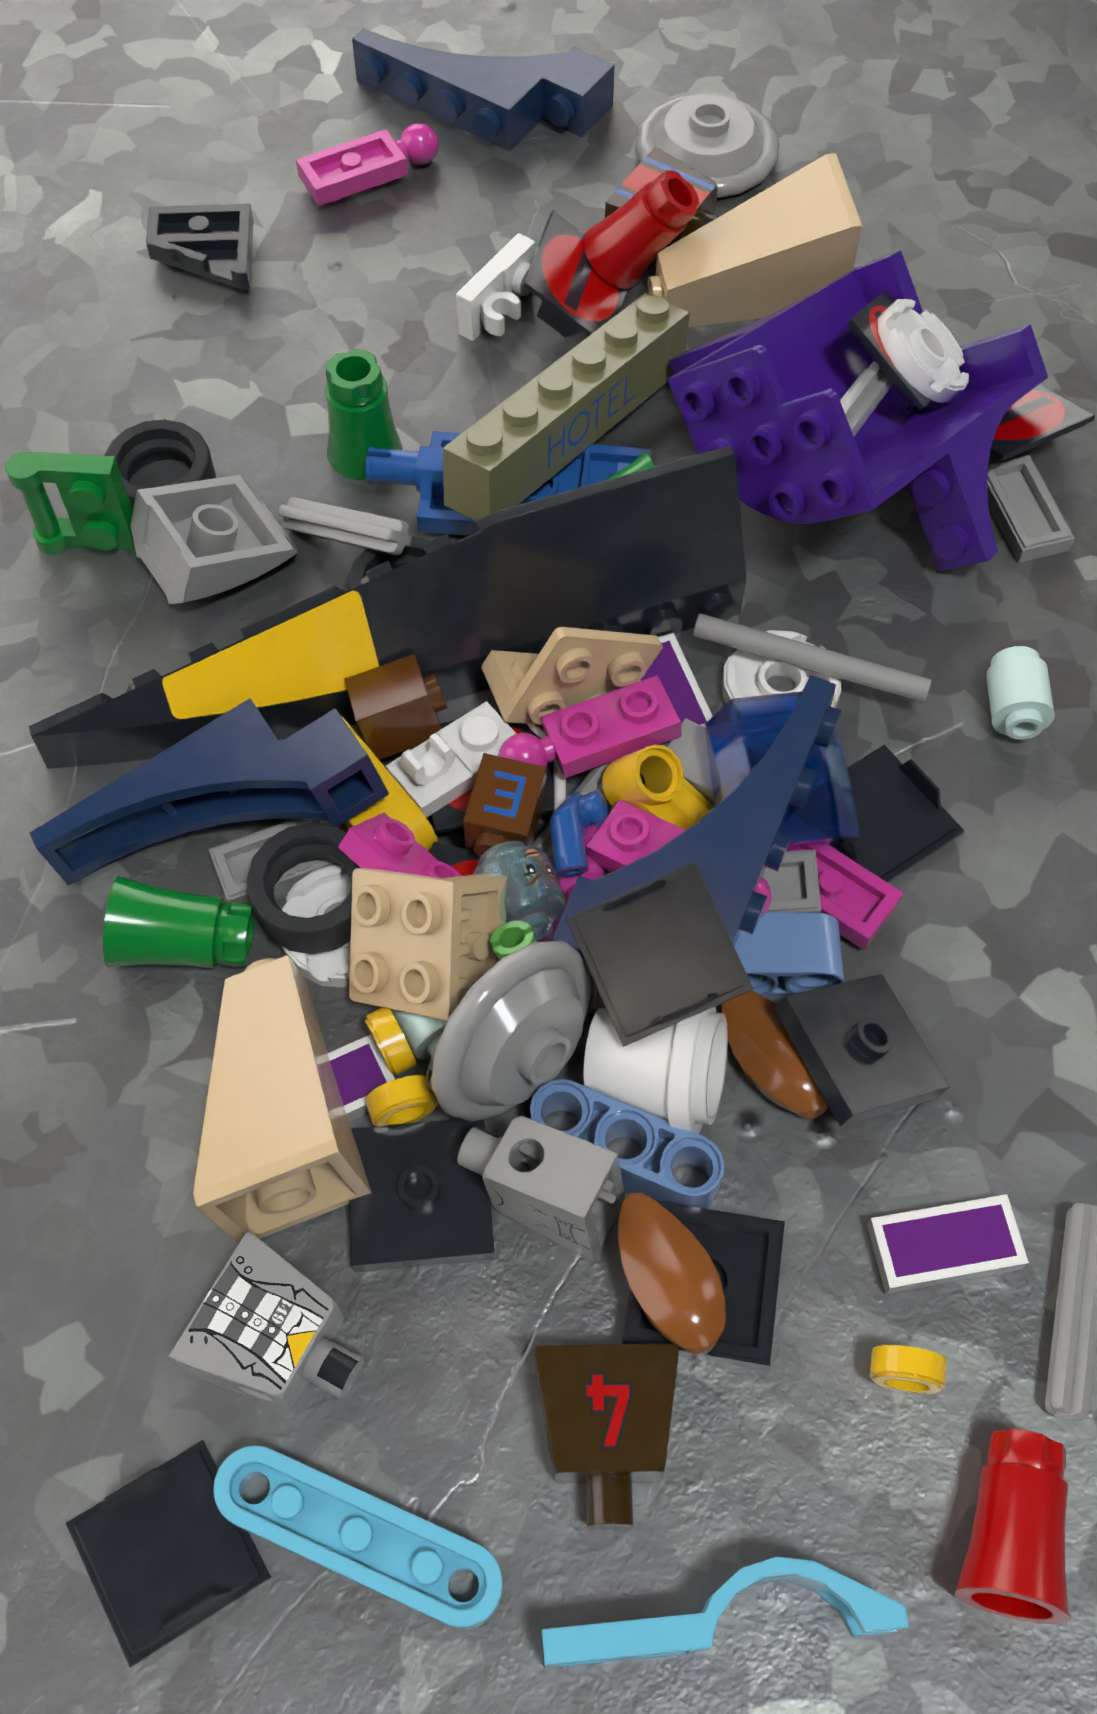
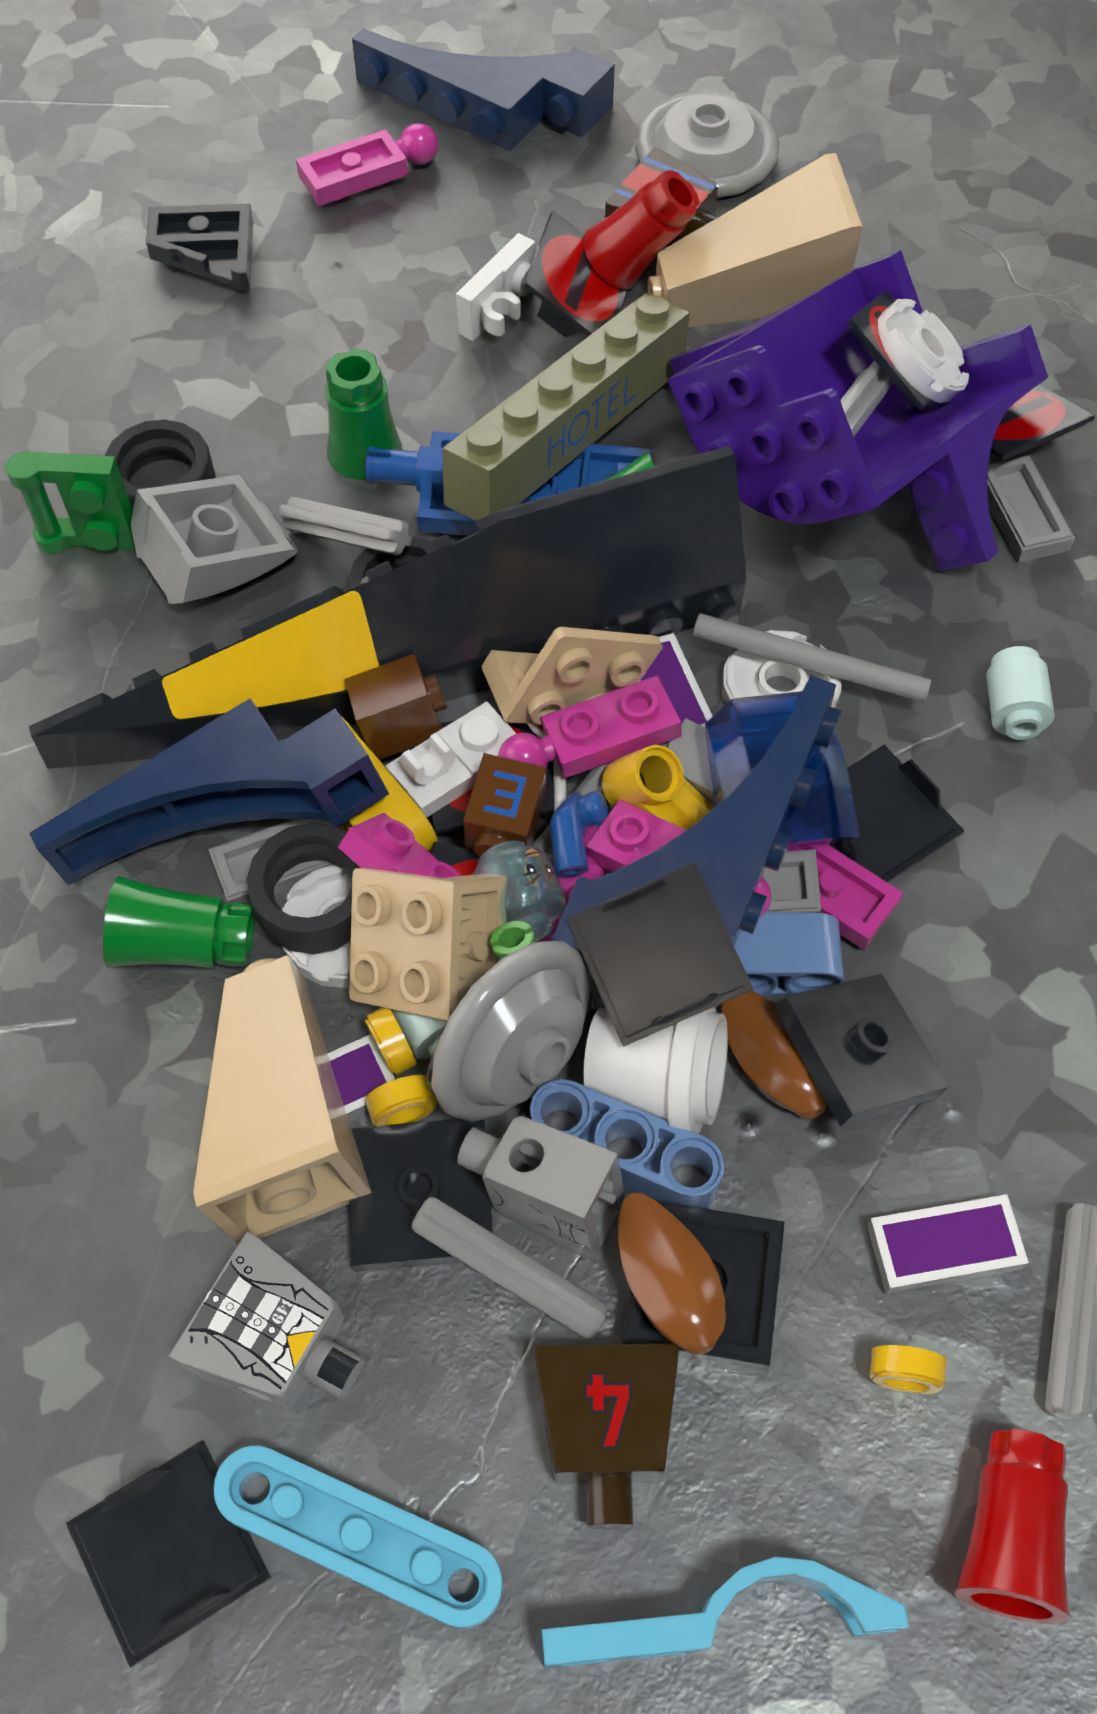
(510, 1267): none -> light grey axle

